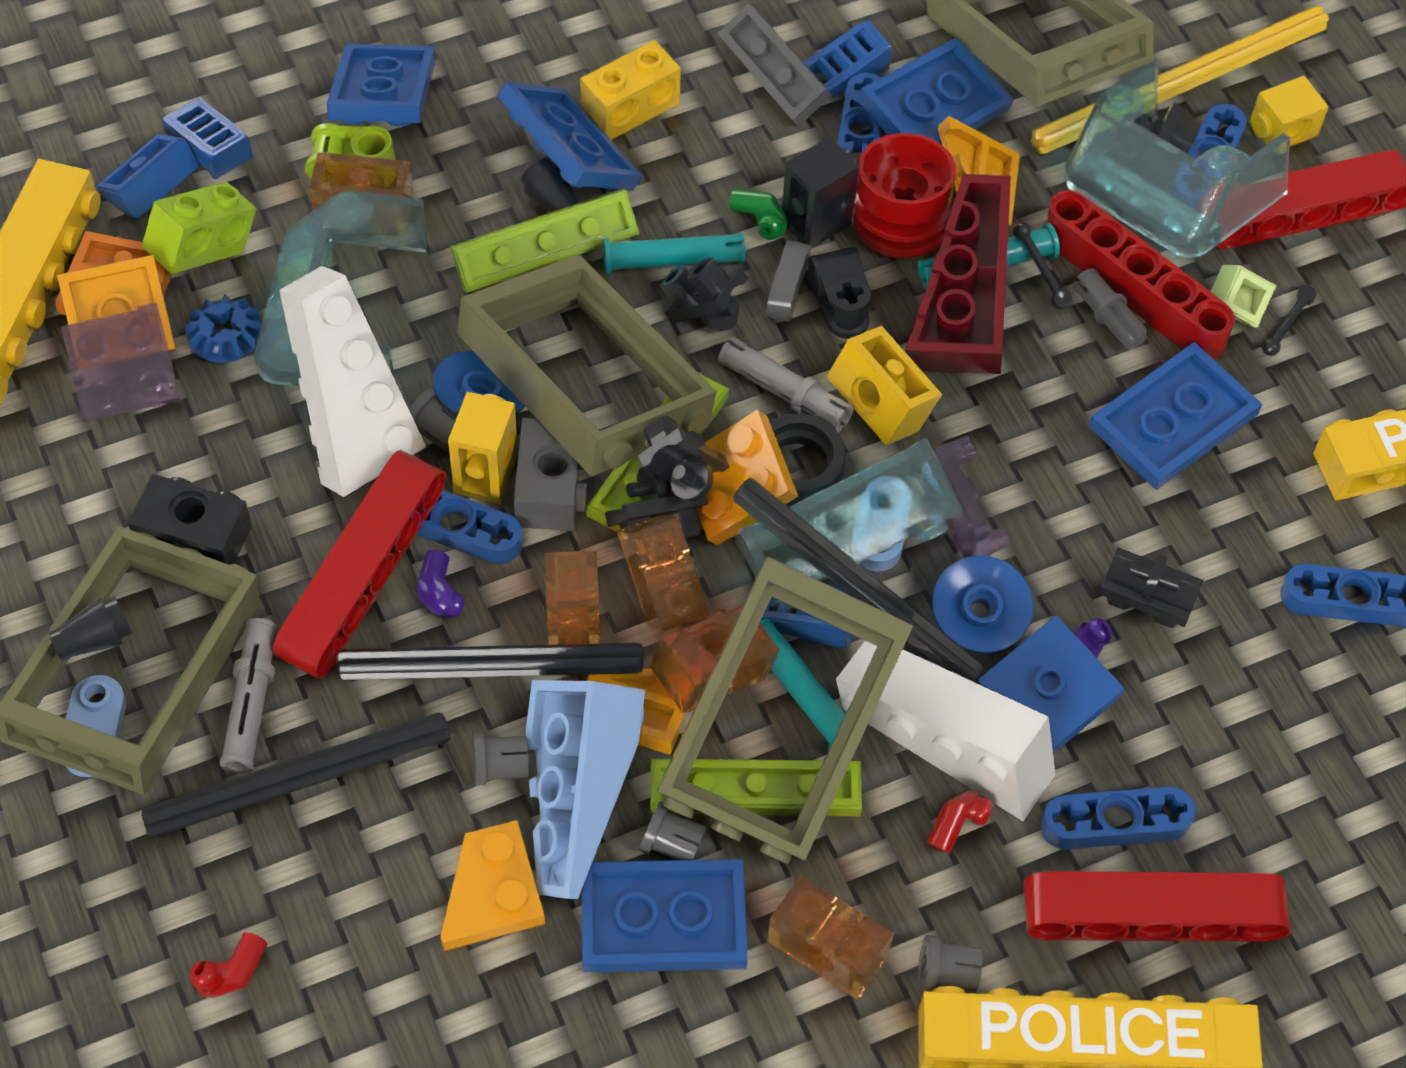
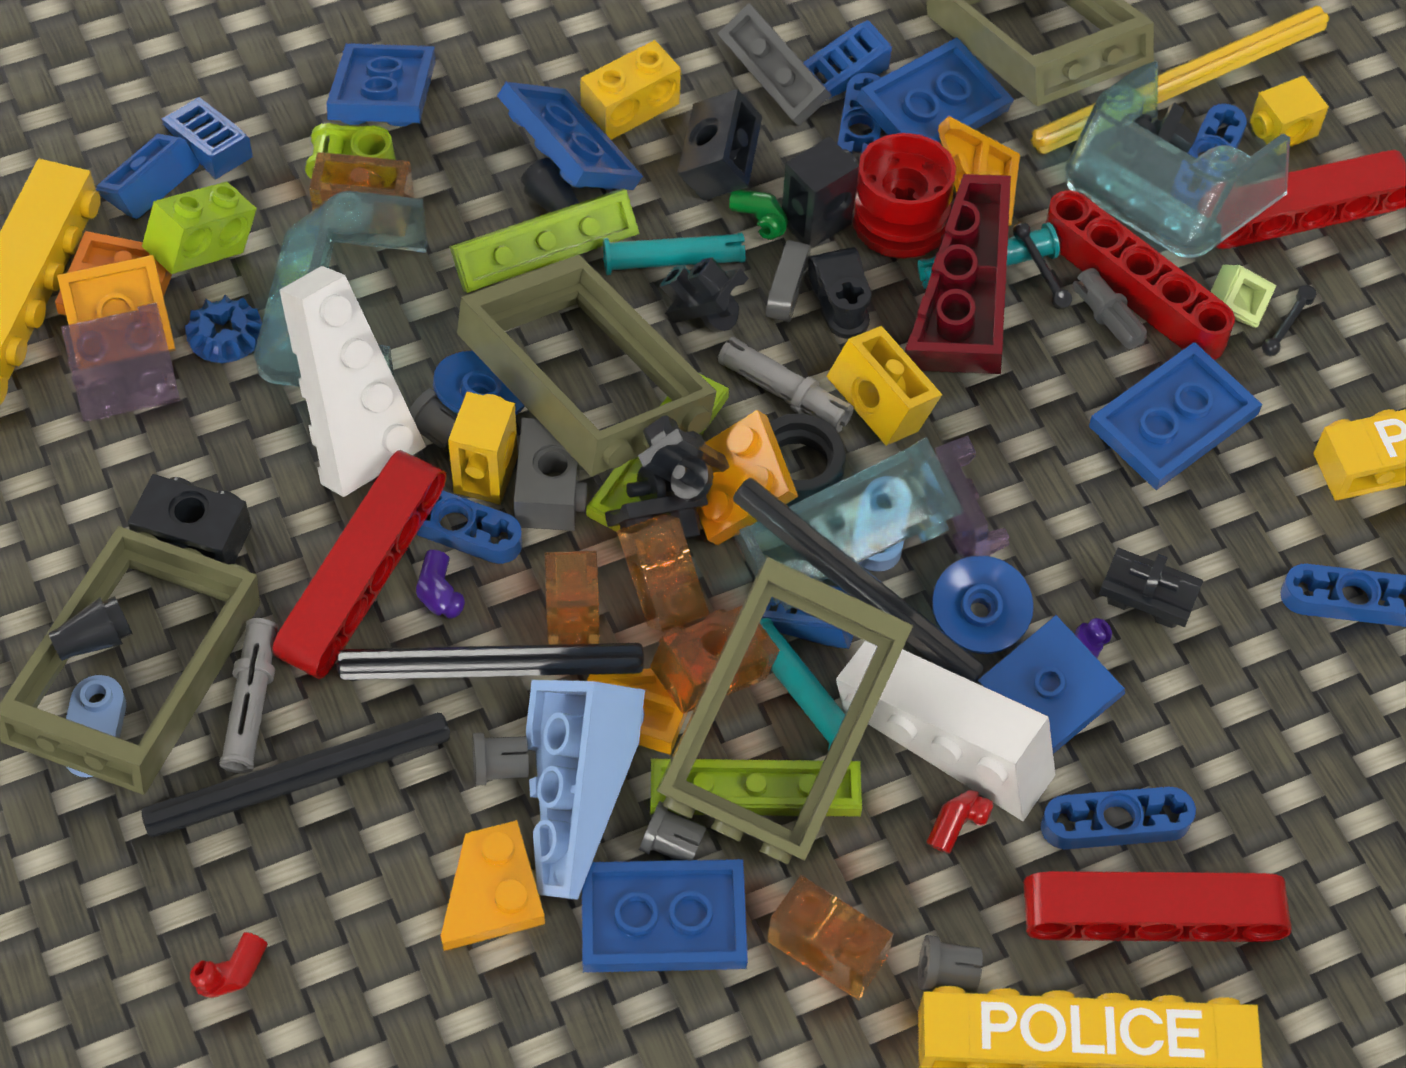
(720, 145): none -> black brick

